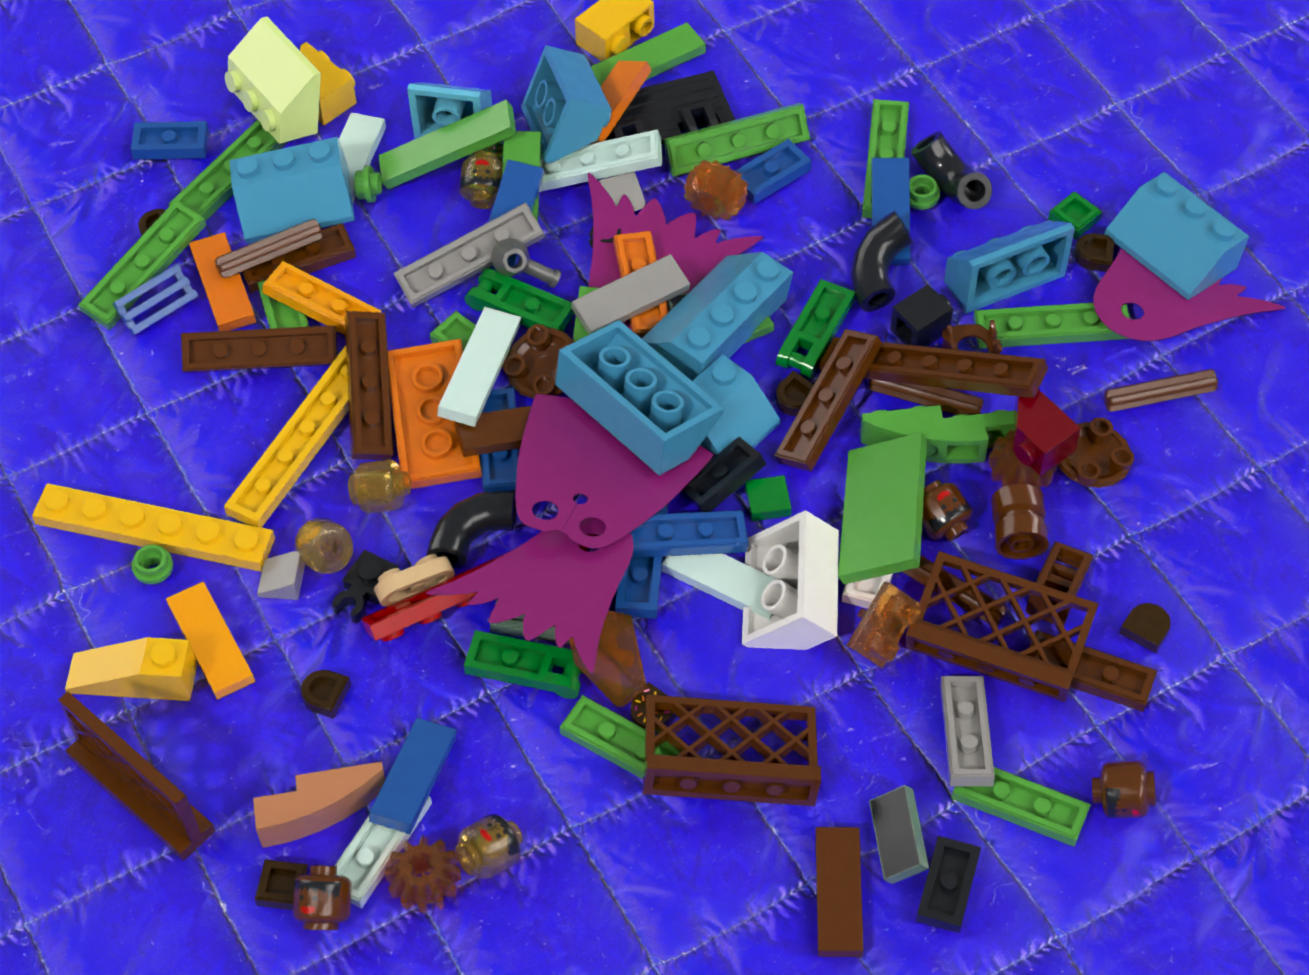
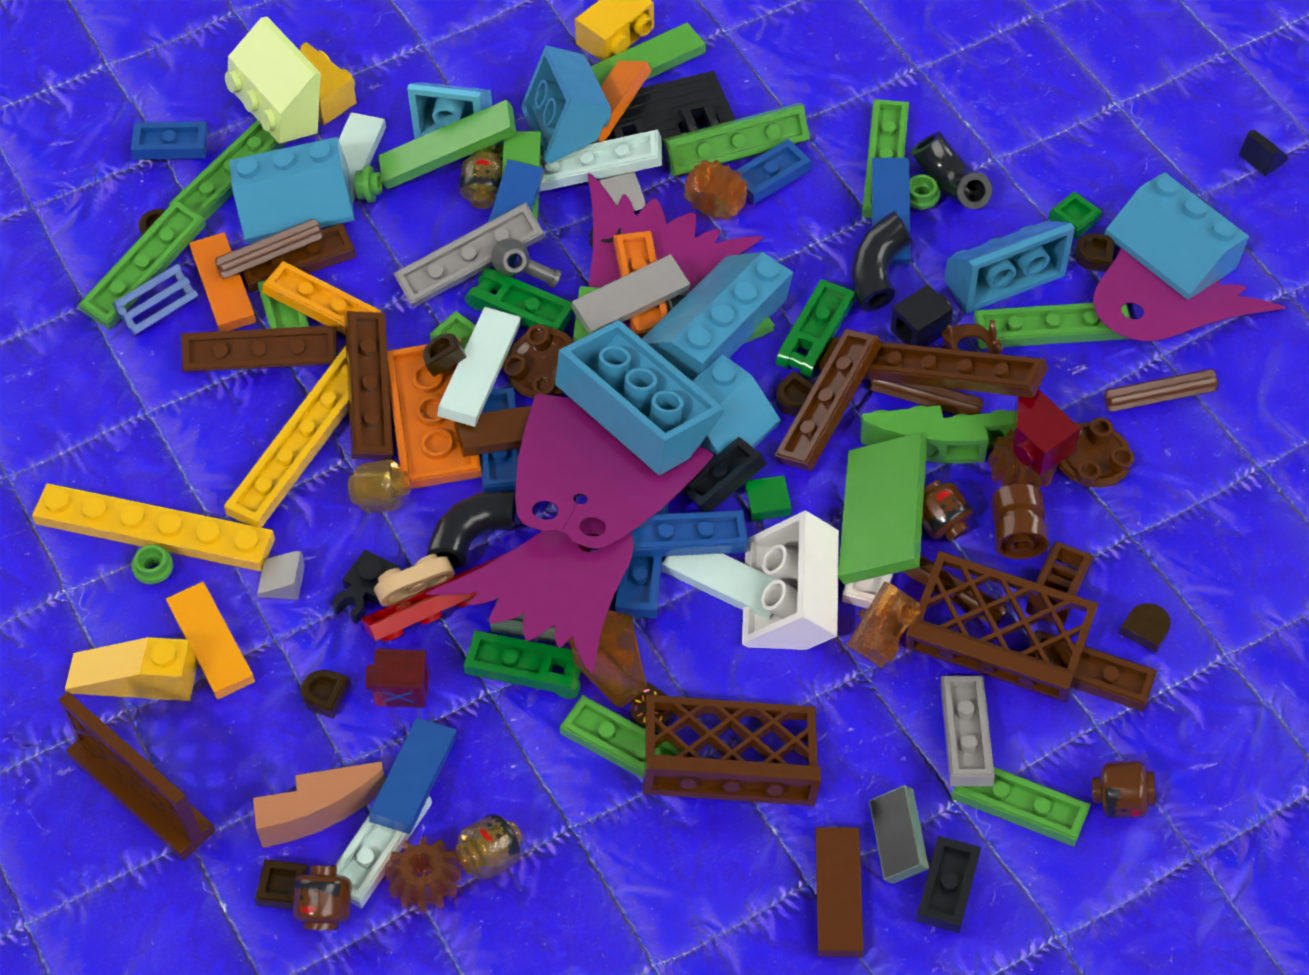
(324, 545): clear yellow head -> none
(399, 678): none -> clear red brick
(443, 353): none -> dark brown tile
(1262, 153): none -> slope

